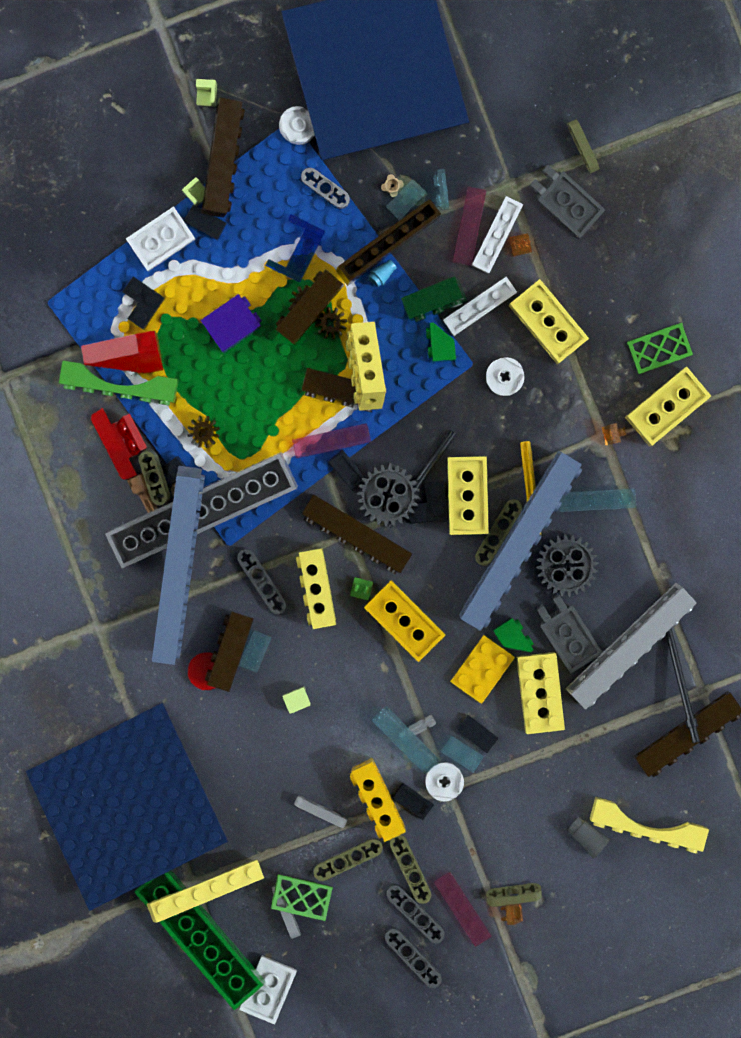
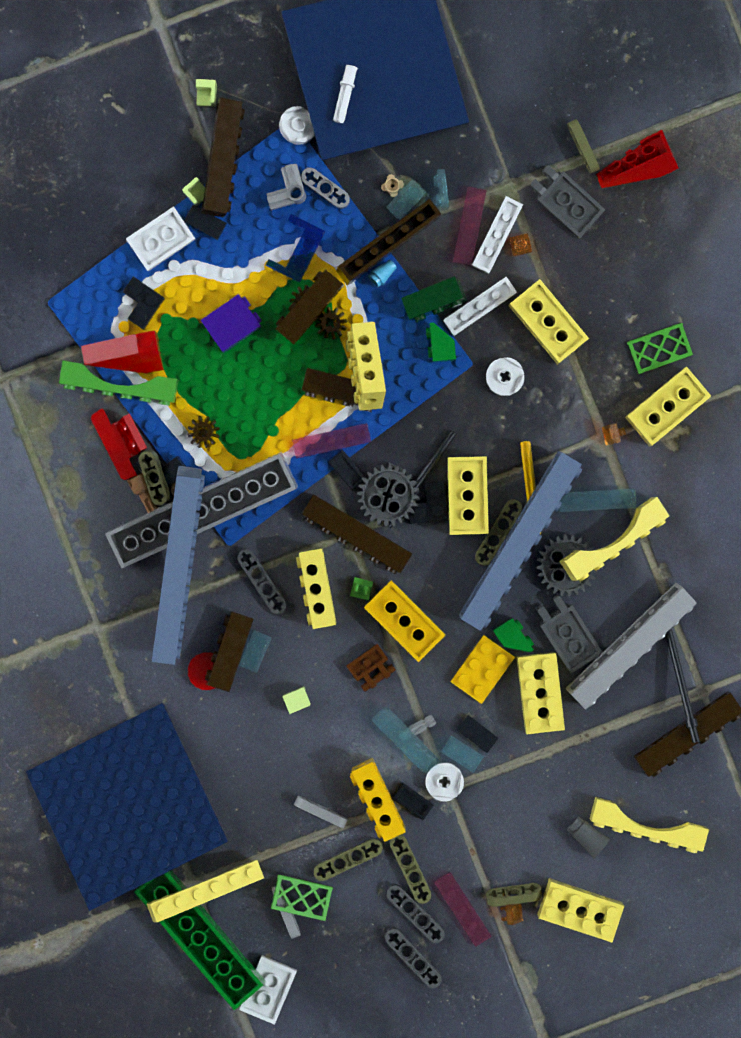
(293, 182): none -> light grey piece
(344, 94): none -> white axle
(368, 662): none -> reddish brown plate
(585, 922): none -> light yellow brick
(645, 162): none -> red wedge
(646, 516): none -> light yellow arch

